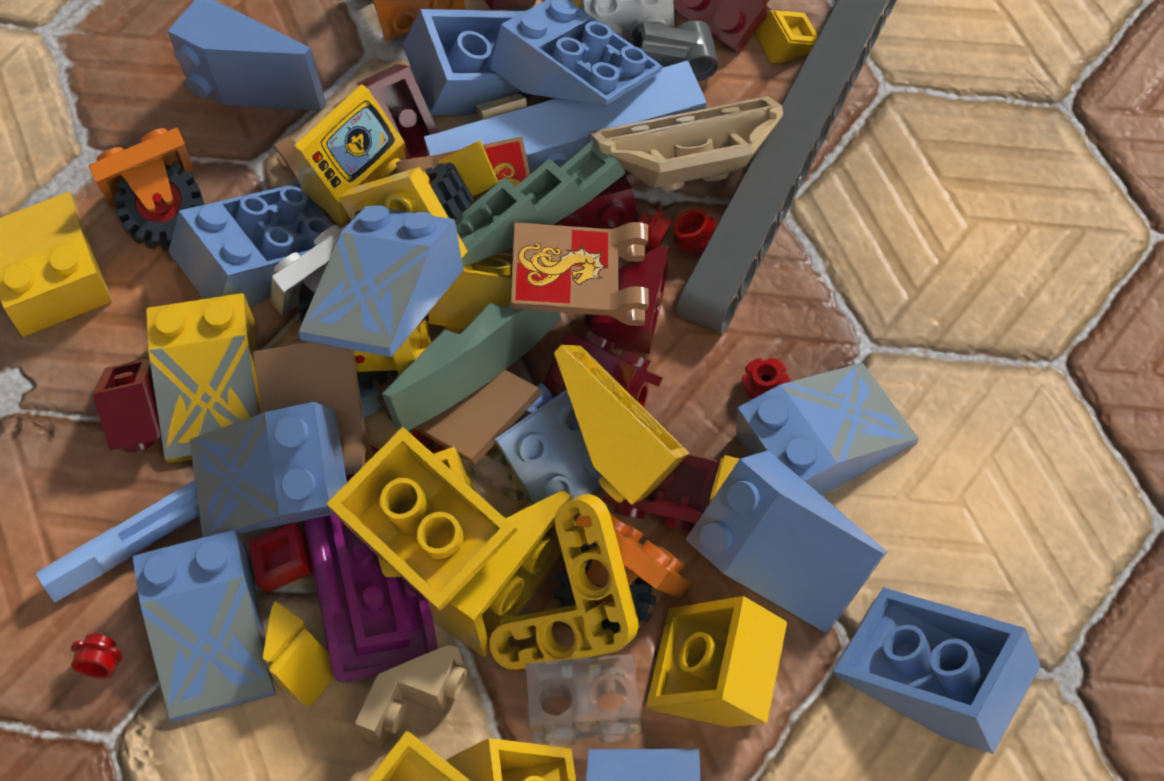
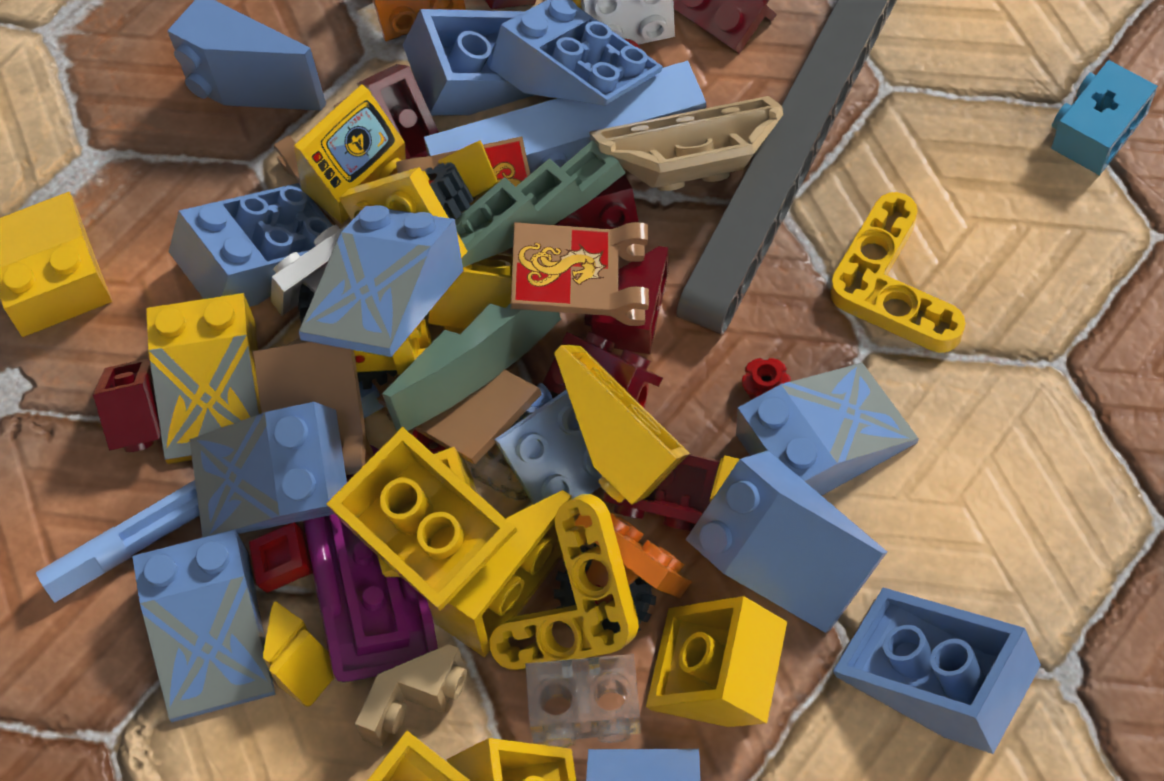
(96, 656): red plate -> none
(149, 185): plate -> none
(500, 106): tan plate -> none
(657, 228): red plate -> none
(672, 45): dark grey piece -> none
(693, 230): red plate -> none
(786, 35): yellow slope -> none
(879, 288): none -> yellow beam
(1102, 116): none -> dark azure brick

